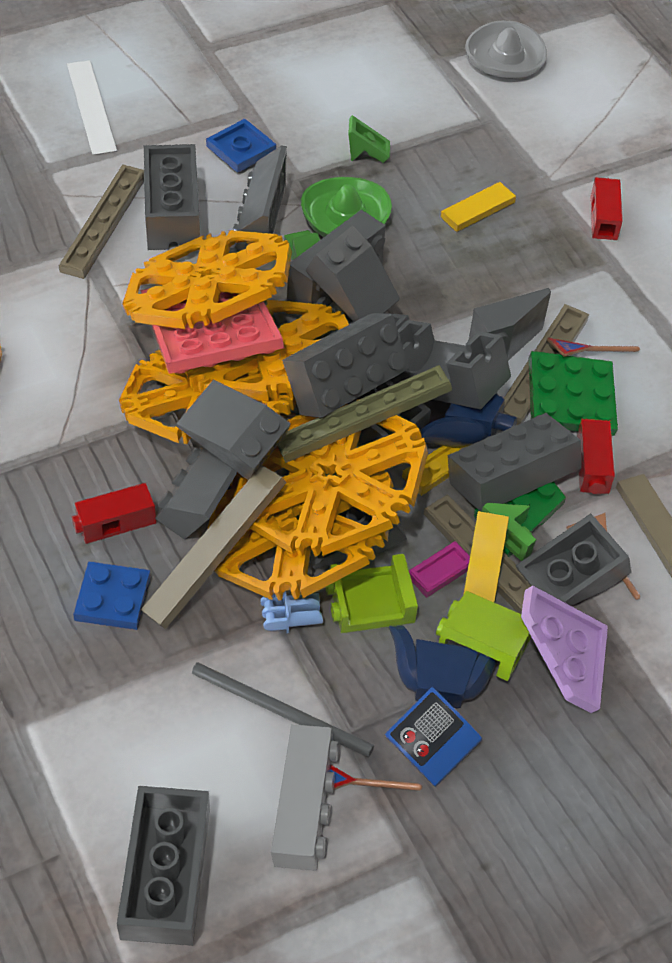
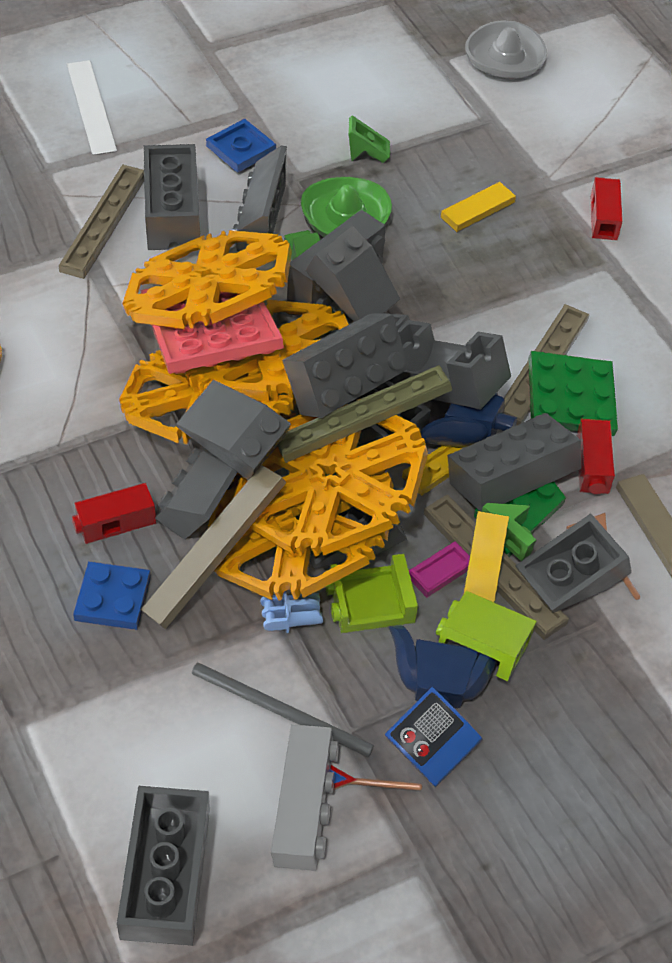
(514, 318): dark grey slope -> none
(568, 348): piece -> none
(570, 646): lavender plate -> none

